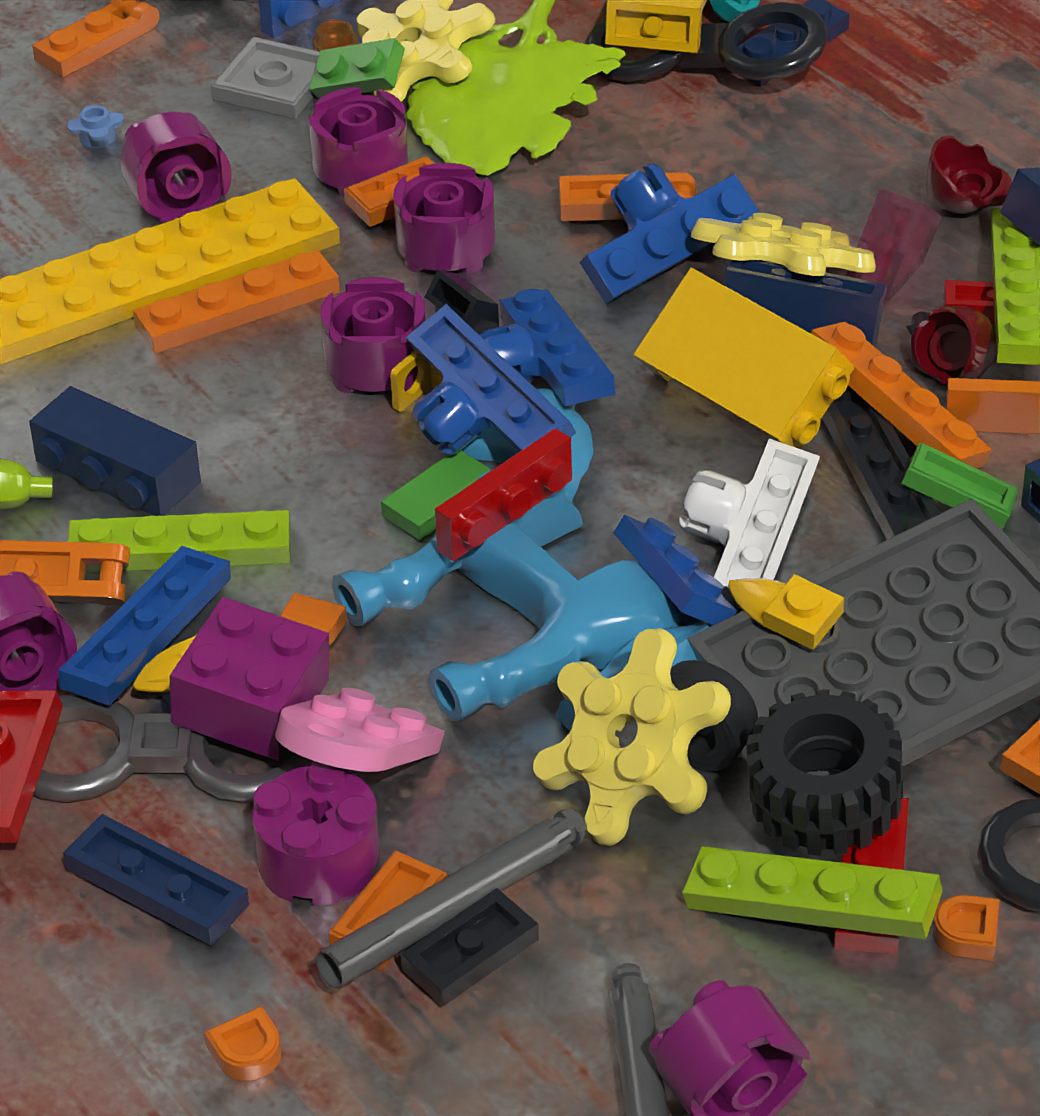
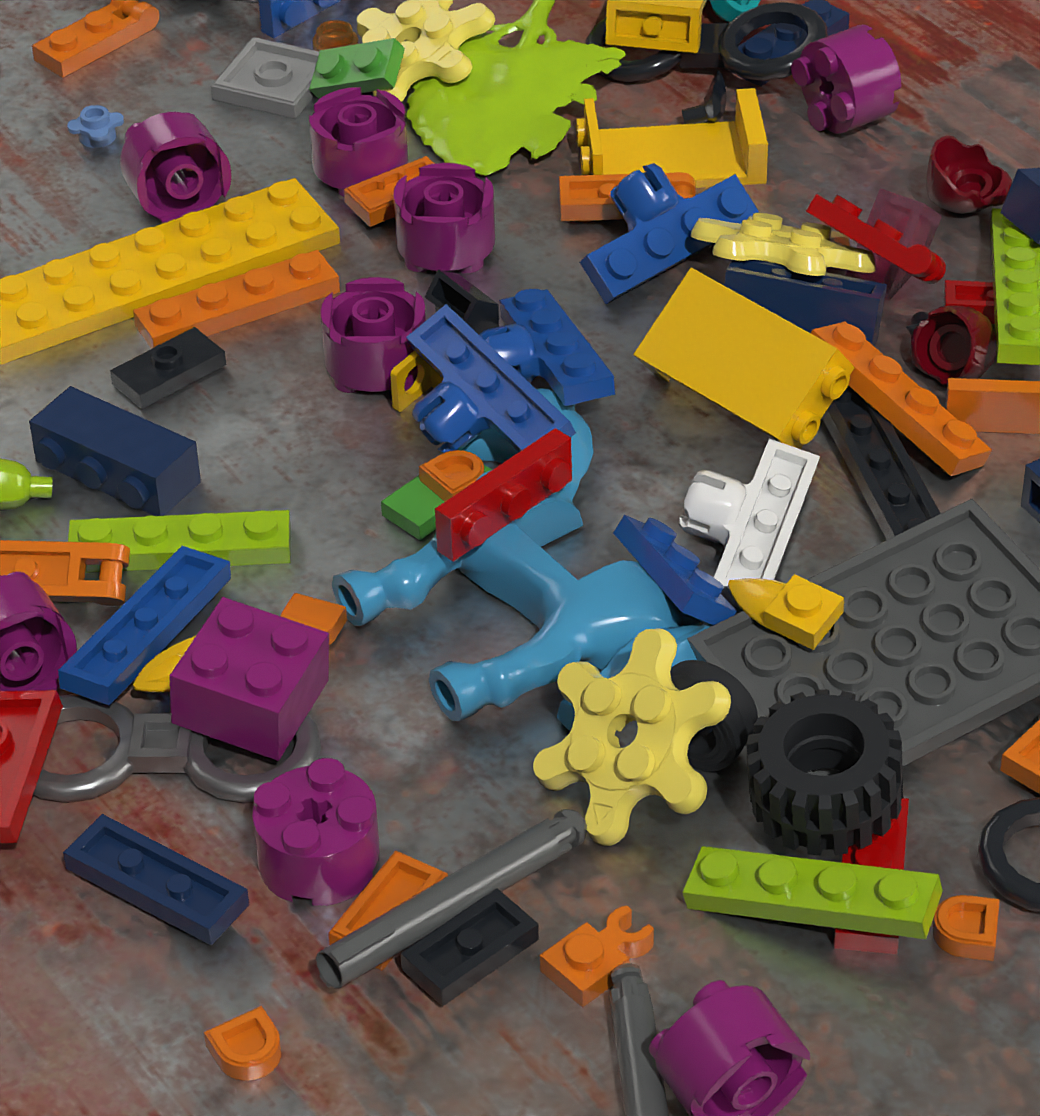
(168, 367): none -> black plate
(356, 733): bright pink plate -> none
(451, 472): none -> orange tile
(585, 958): none -> orange plate
(703, 150): none -> yellow panel
(714, 104): none -> black bar
(847, 79): none -> magenta brick
(879, 239): none -> red plate
(957, 482): bright green tile -> none

